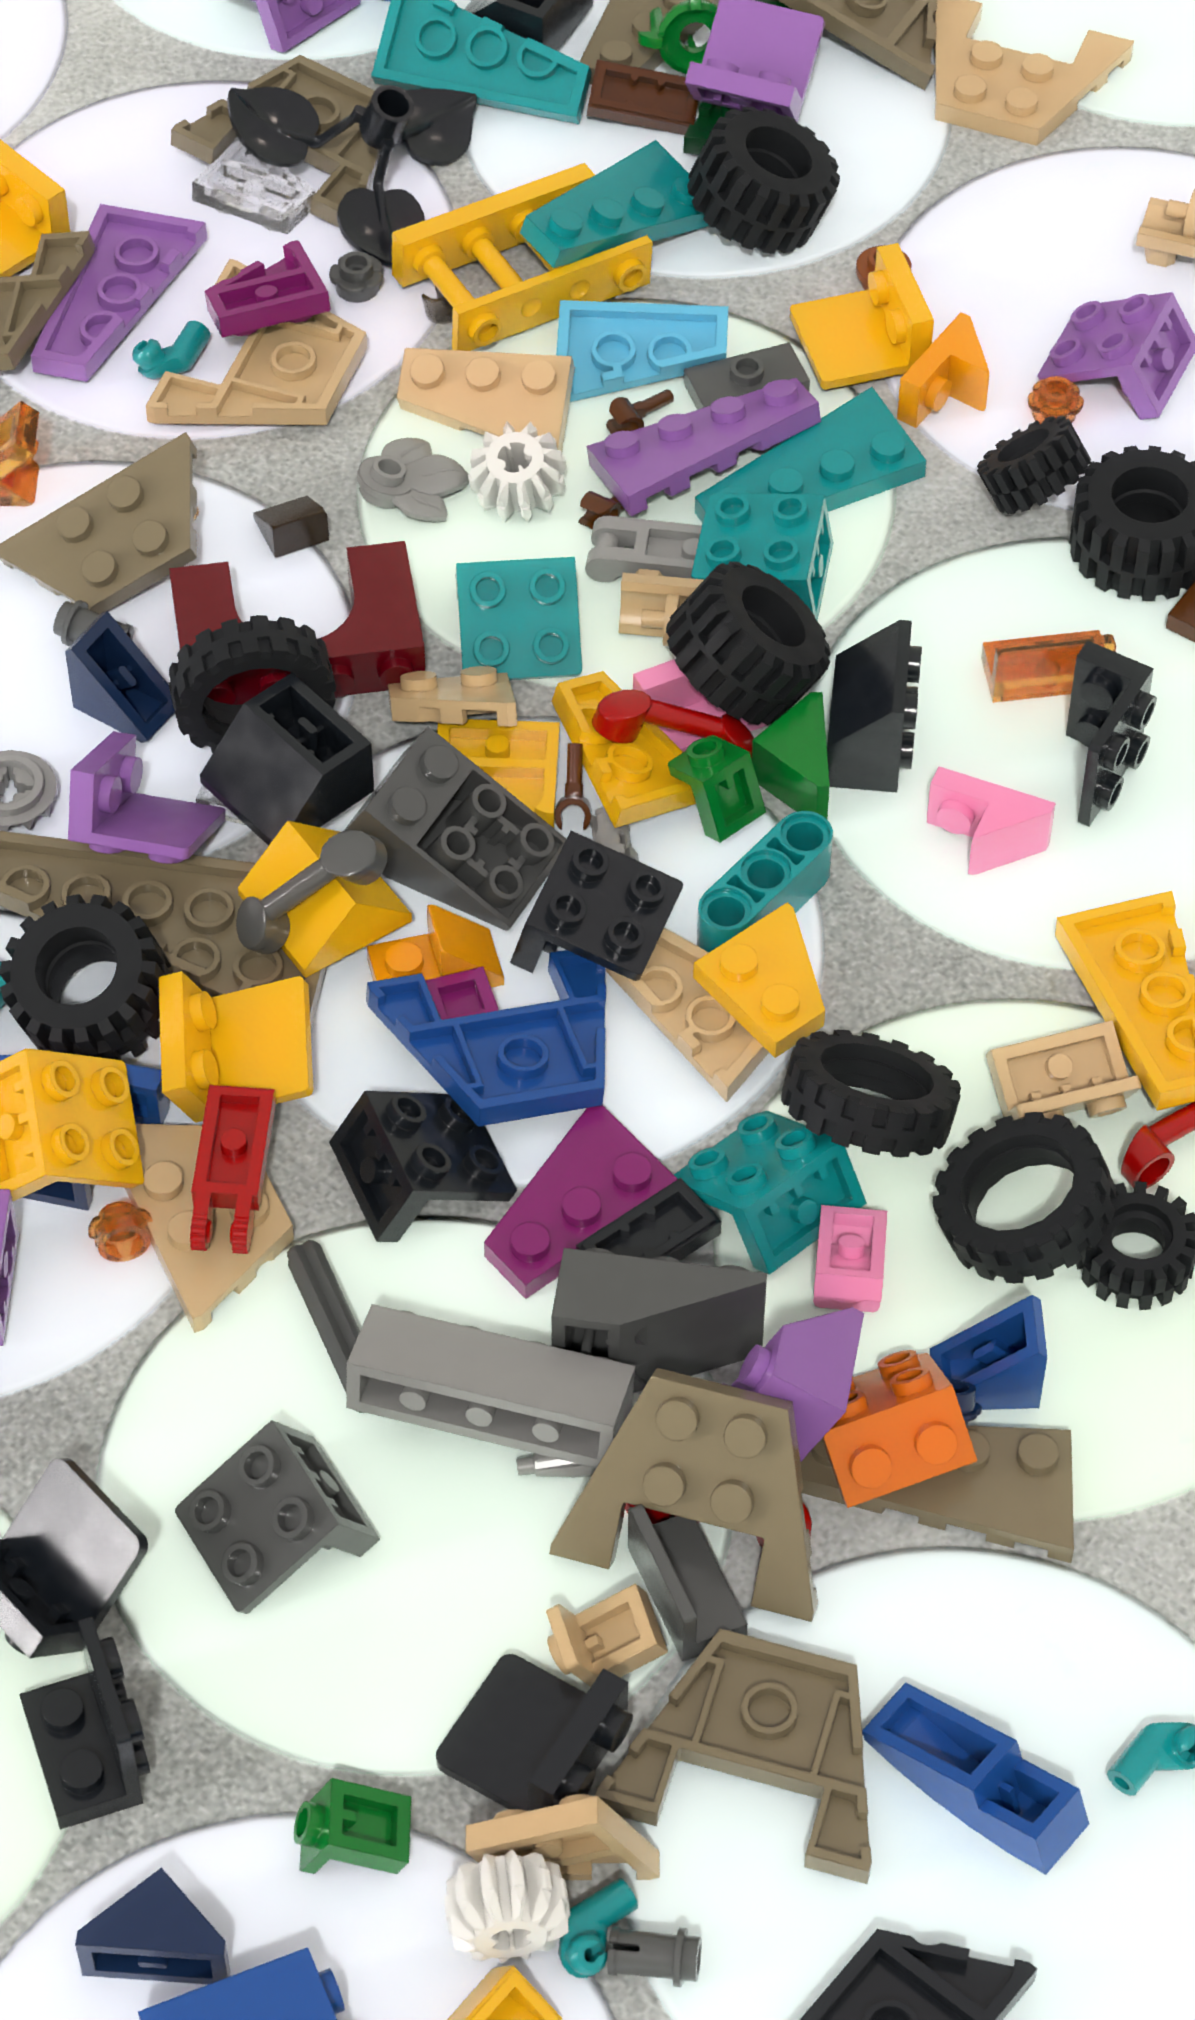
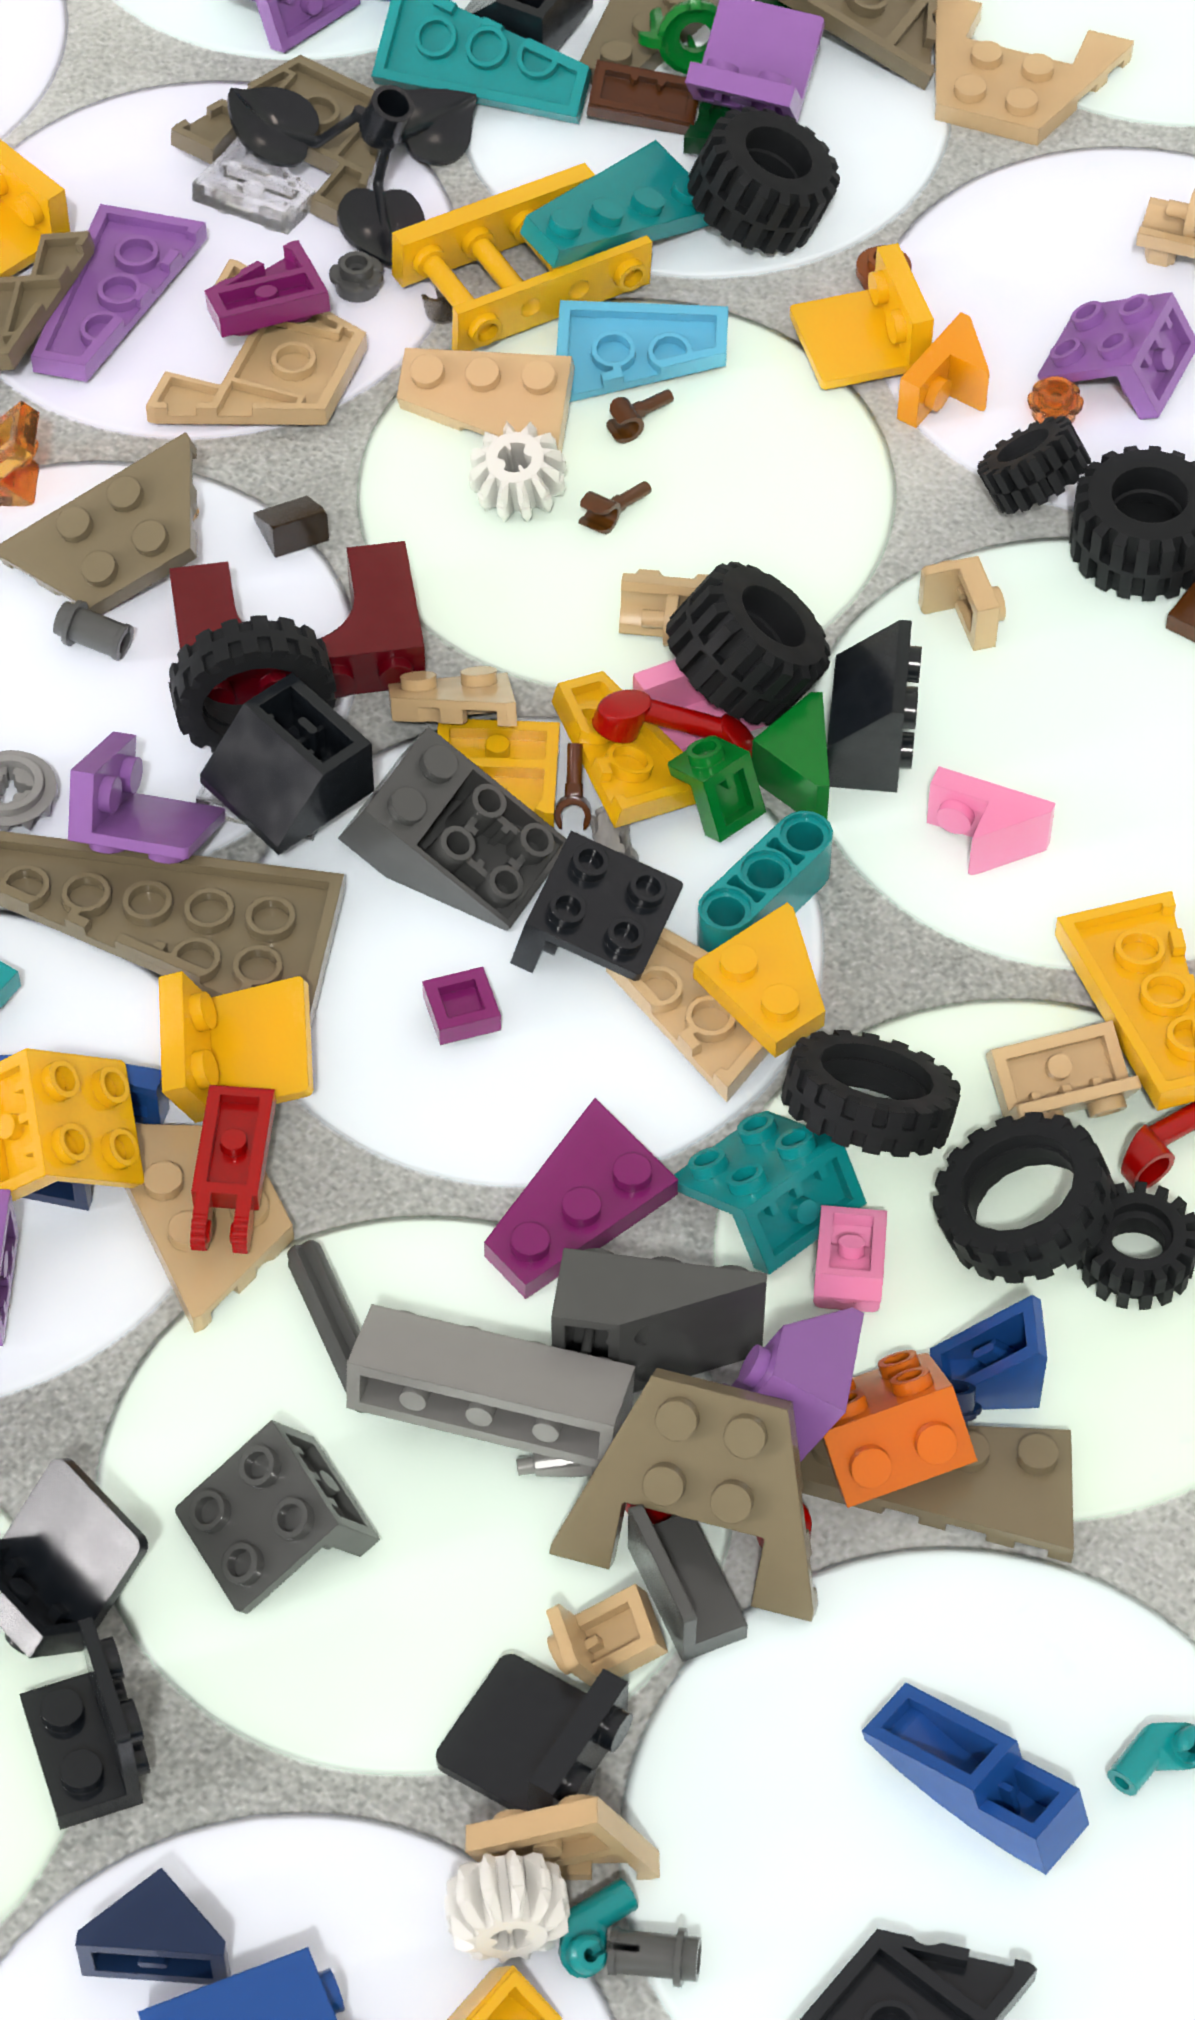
(59, 947): black tyre -> none
(117, 681): dark blue slope -> none
(121, 1231): clear orange plate -> none
(175, 358): teal arm -> none
(333, 919): yellow slope -> none
(348, 855): dark grey bar -> none
(354, 1827): green bracket -> none
(411, 479): light grey plate -> none
(415, 1150): black bracket -> none
(448, 948): light orange slope -> none
(508, 1059): blue wing -> none
(520, 617): teal bracket -> none
(656, 546): light grey plate -> none
(664, 1225): black plate -> none
(683, 444): medium lavender wing -> none
(742, 374): dark grey plate -> none
(766, 1719): dark tan wing -> none
(772, 532): teal bracket -> none
(845, 456): teal wing -> none
(966, 588): none -> tan bracket
(1036, 664): clear orange panel -> none
(1109, 717): black bracket -> none

